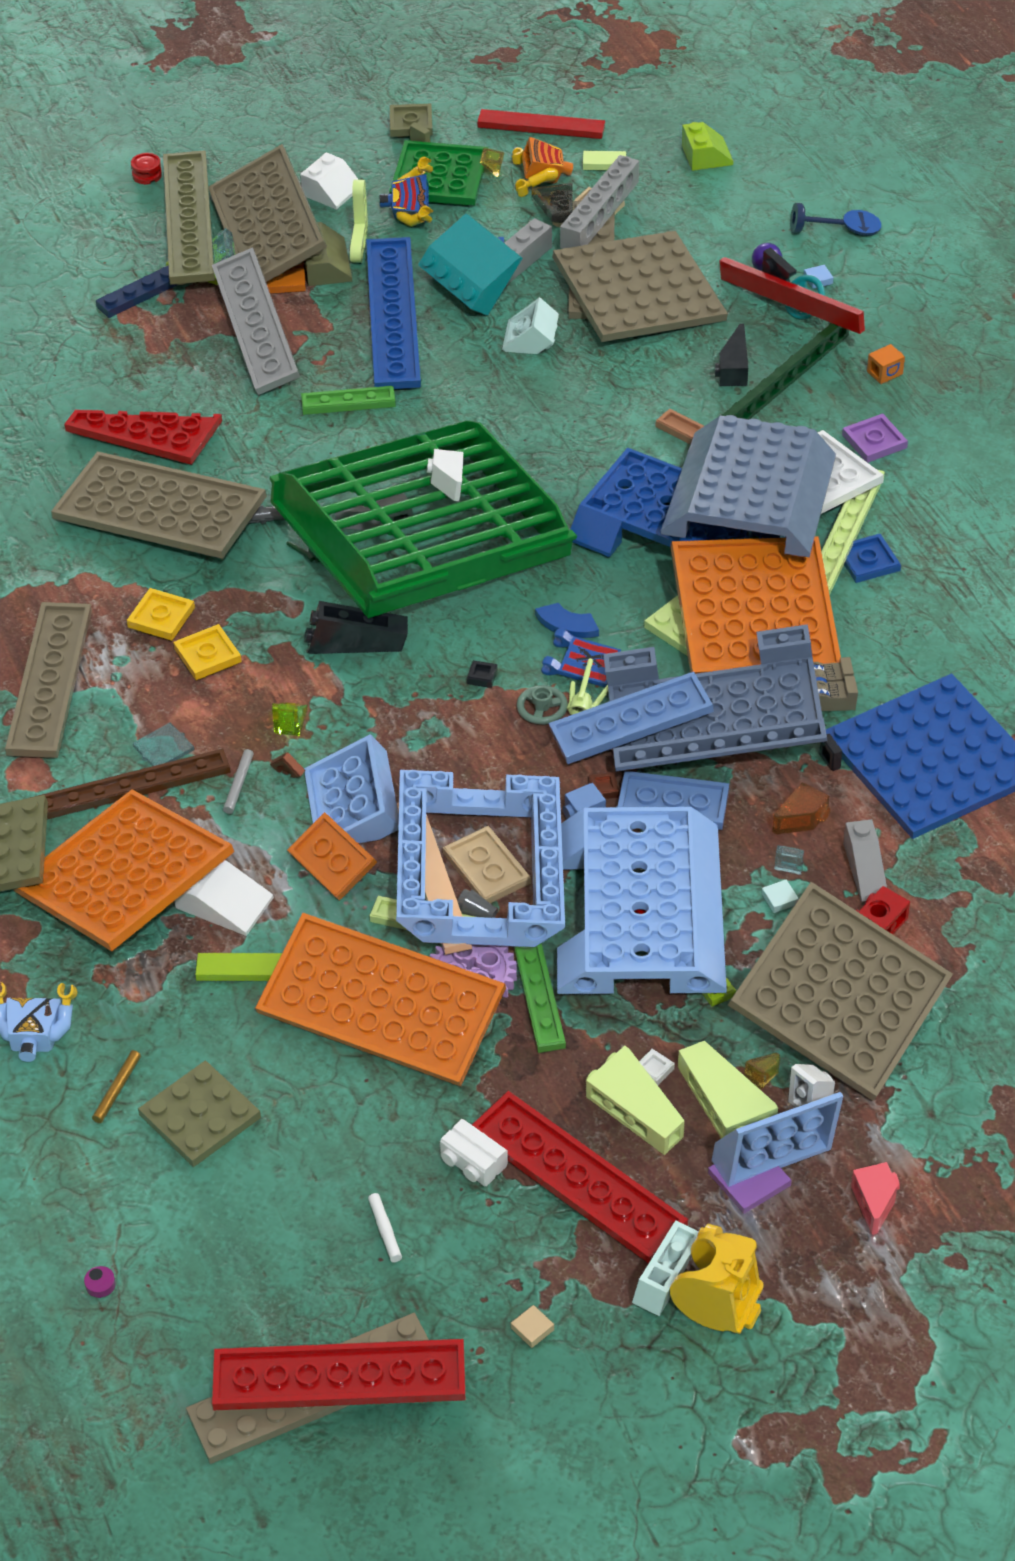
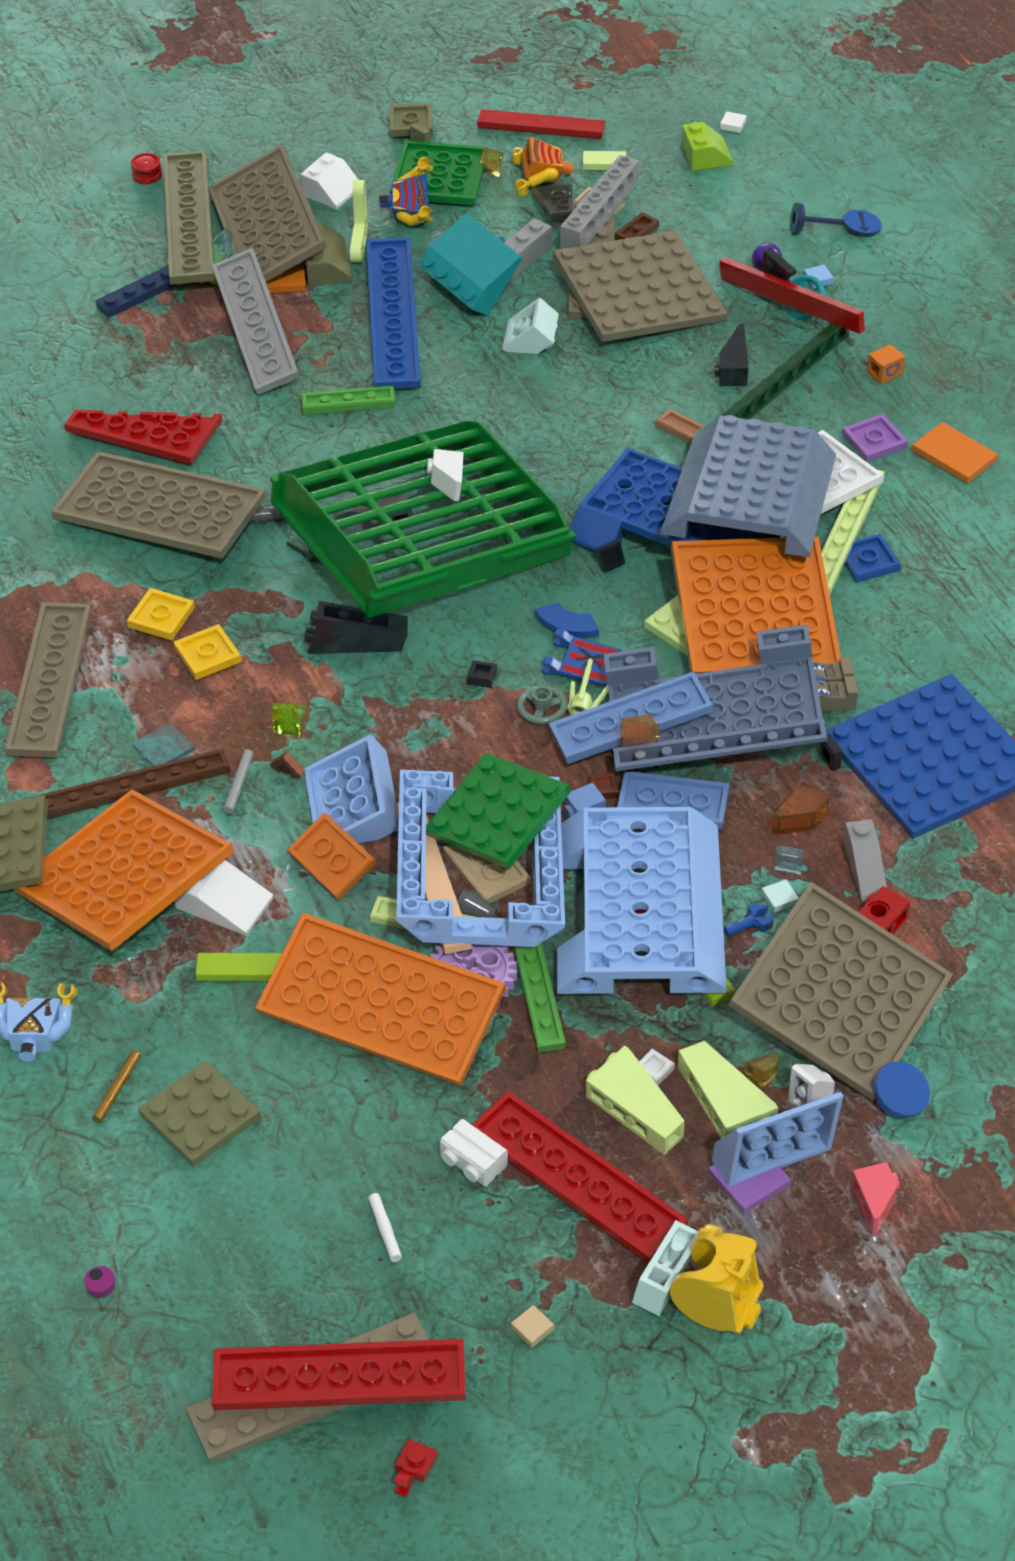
(413, 1464): none -> red plate
(497, 810): none -> green plate
(610, 555): none -> black tile
(638, 730): none -> clear orange brick
(639, 226): none -> reddish brown plate
(733, 122): none -> white tile
(752, 920): none -> blue bar
(901, 1090): none -> blue tile
(955, 452): none -> orange tile

